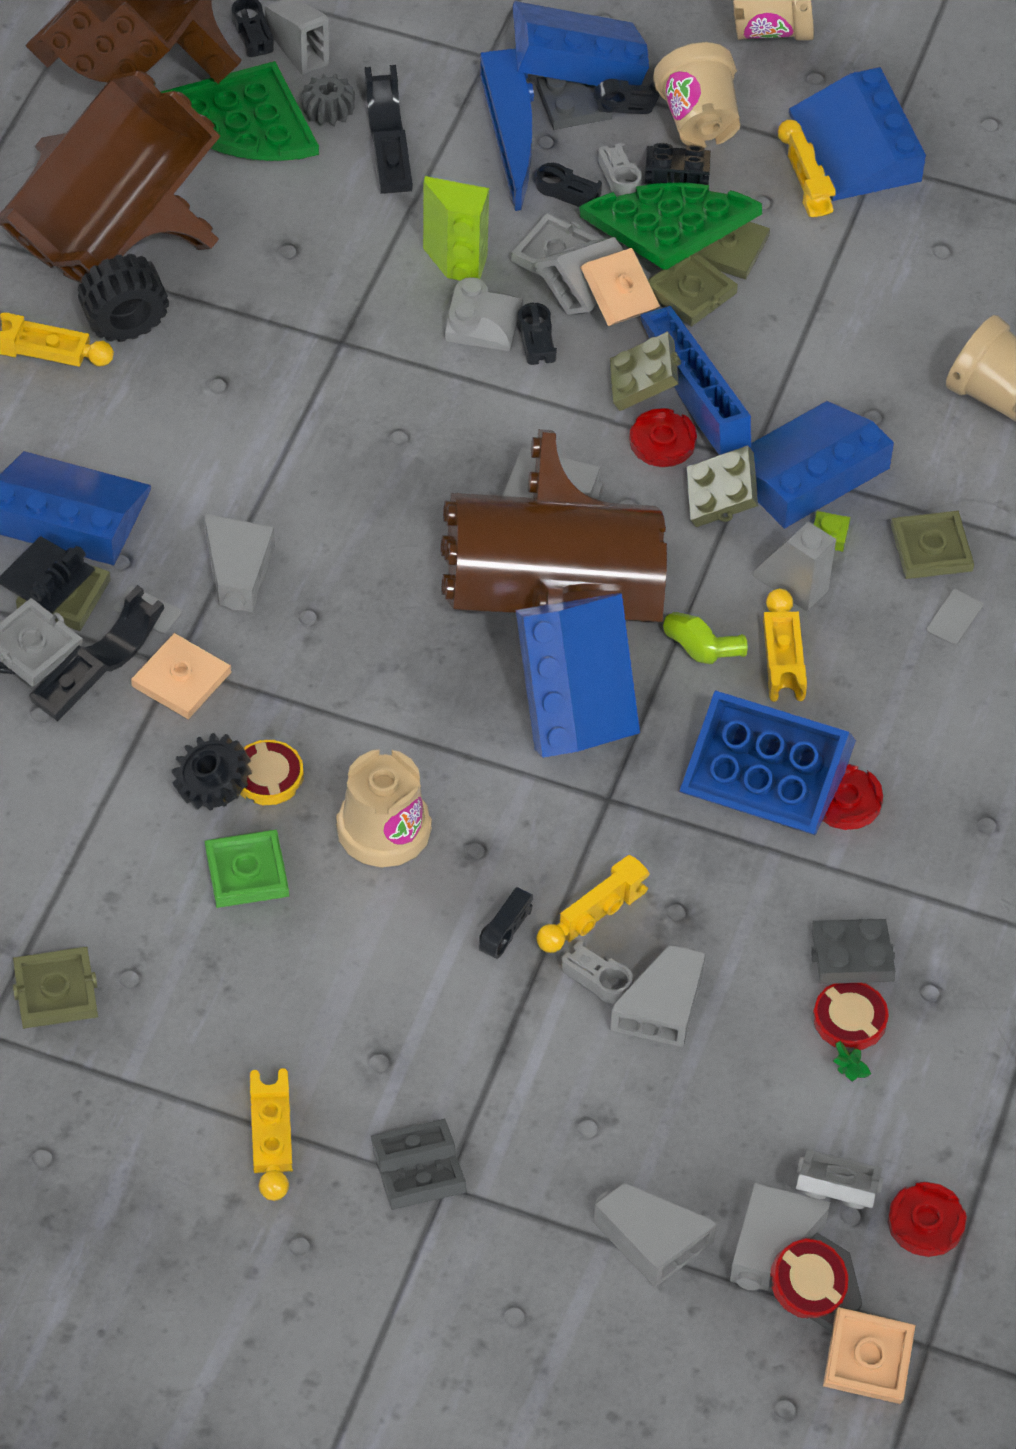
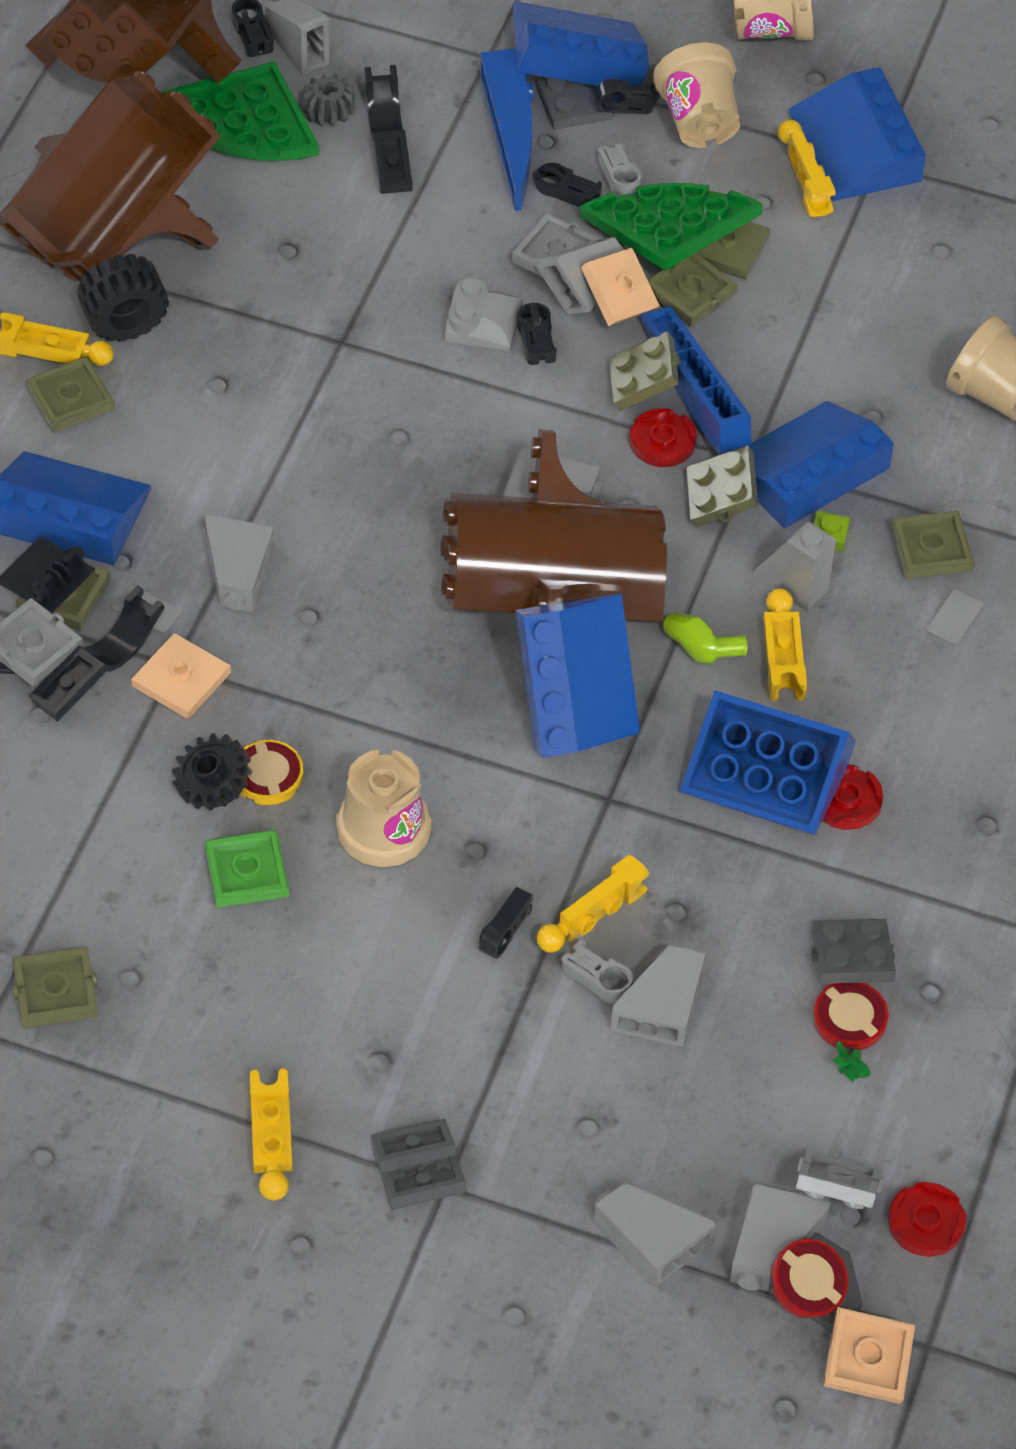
(70, 394): none -> olive plate
(456, 227): lime slope -> none
(690, 160): black hinge -> none

